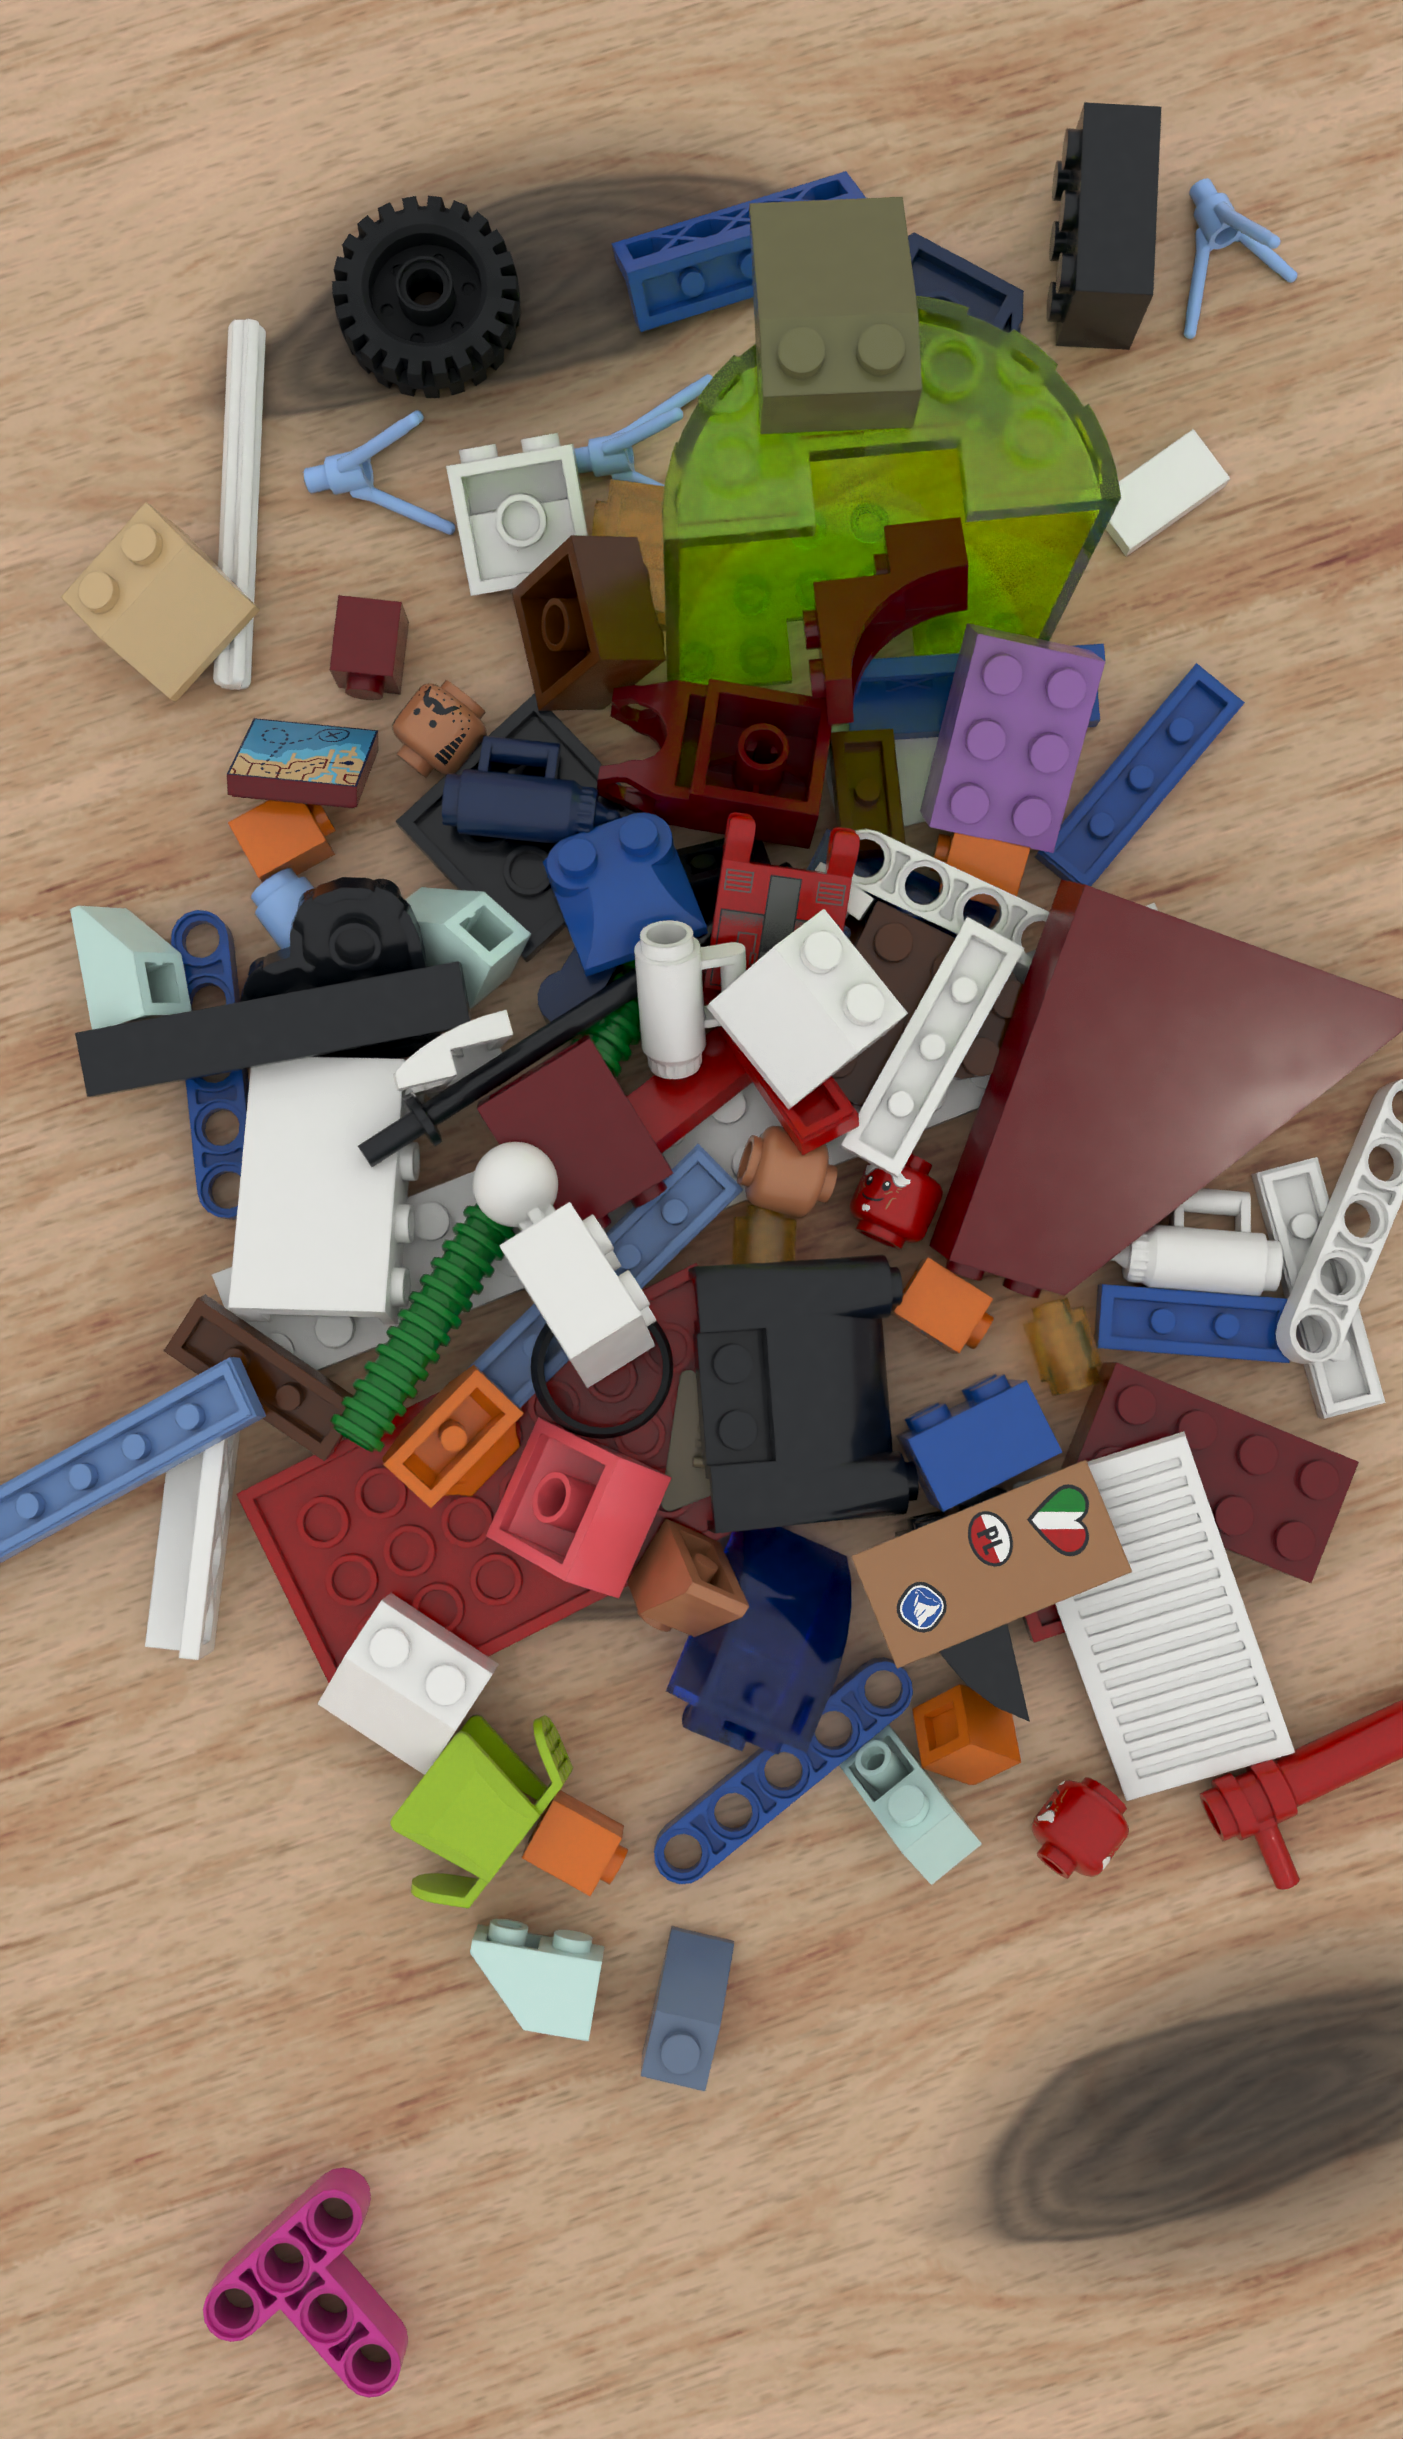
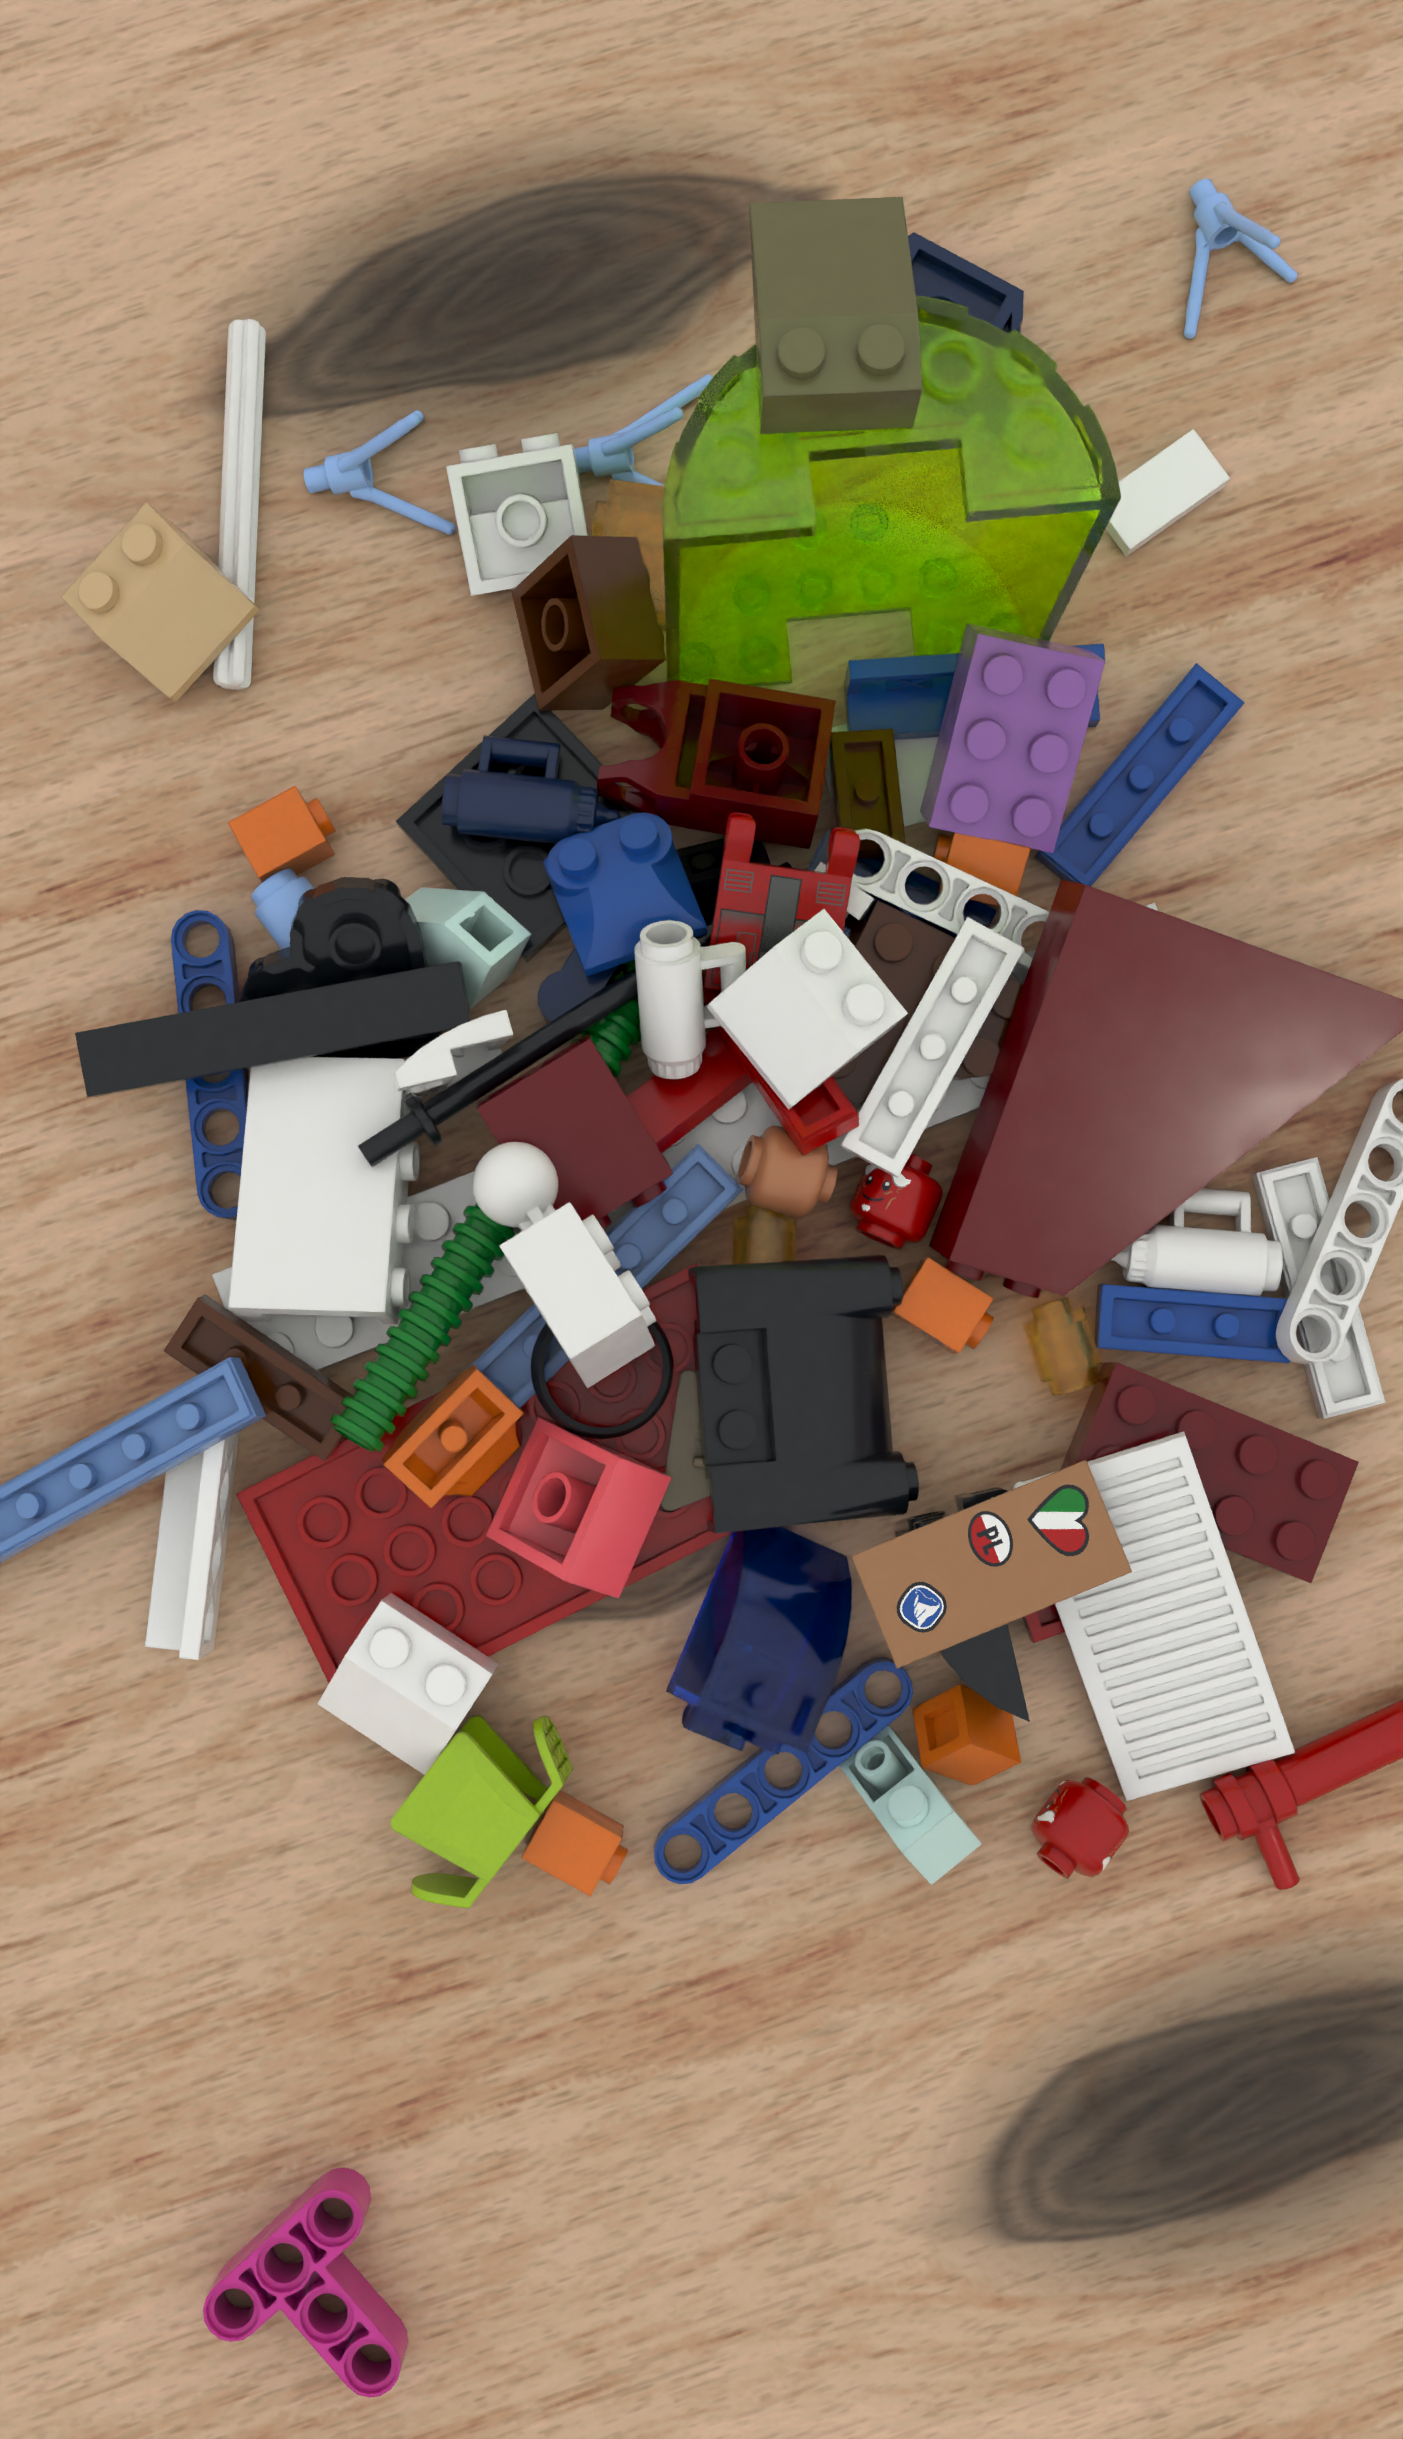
(126, 968): light aqua slope -> none
(303, 763): tile -> none
(369, 646): dark red brick -> none
(419, 253): black wheel -> none
(439, 729): nougat head -> none
(541, 1978): light aqua slope -> none
(686, 1583): nougat slope -> none
(687, 2009): sand blue slope -> none
(705, 258): blue fence -> none
(855, 617): arch -> none
(977, 1441): blue piece -> none
(1105, 226): black brick -> none

